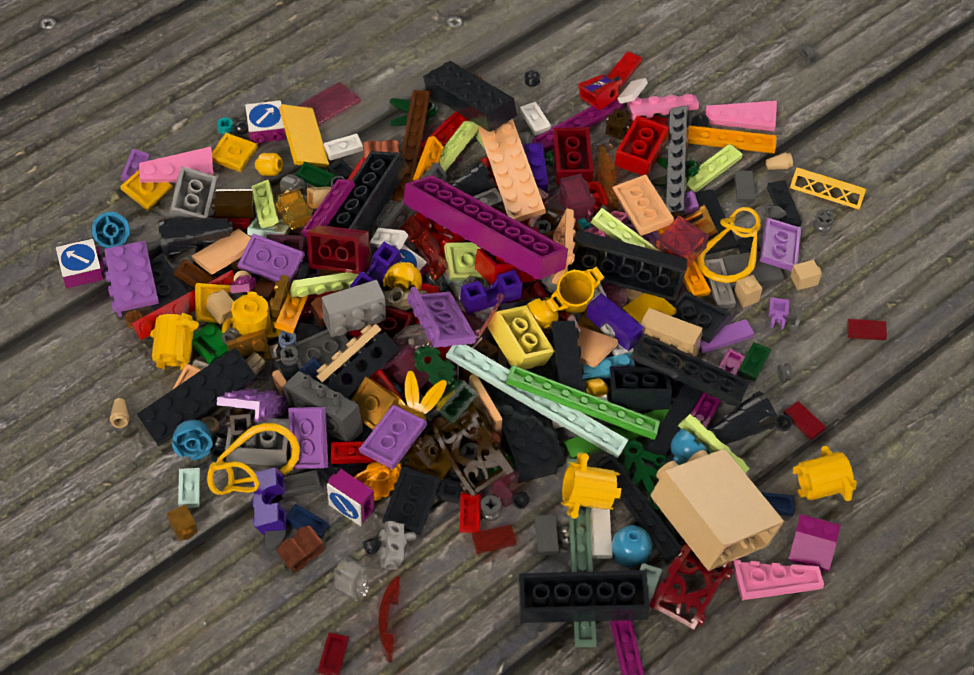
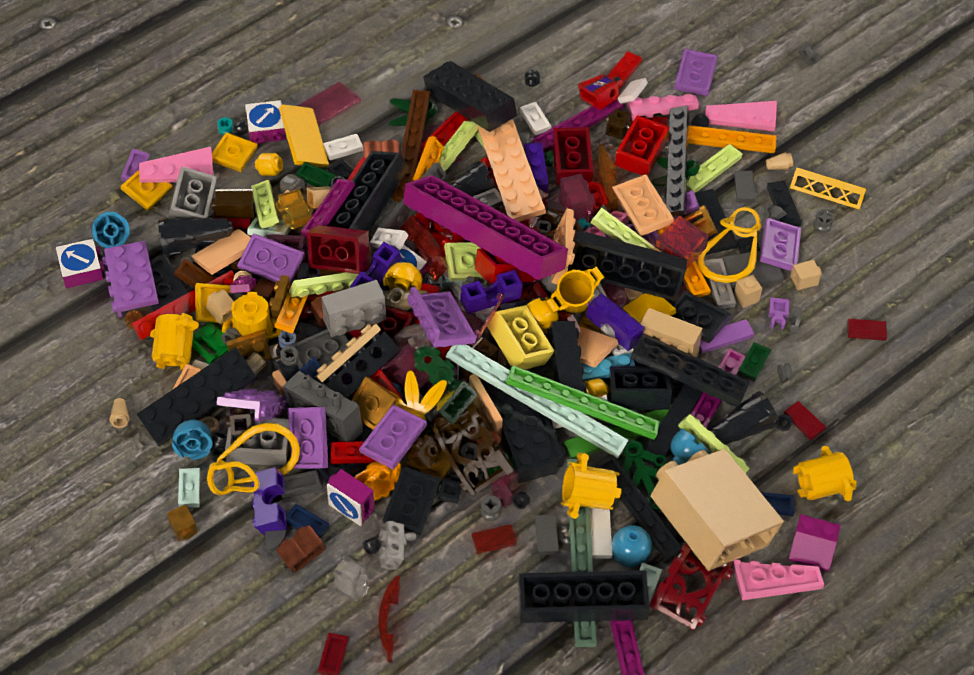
(469, 513): red plate -> none
(695, 72): none -> medium lavender tile

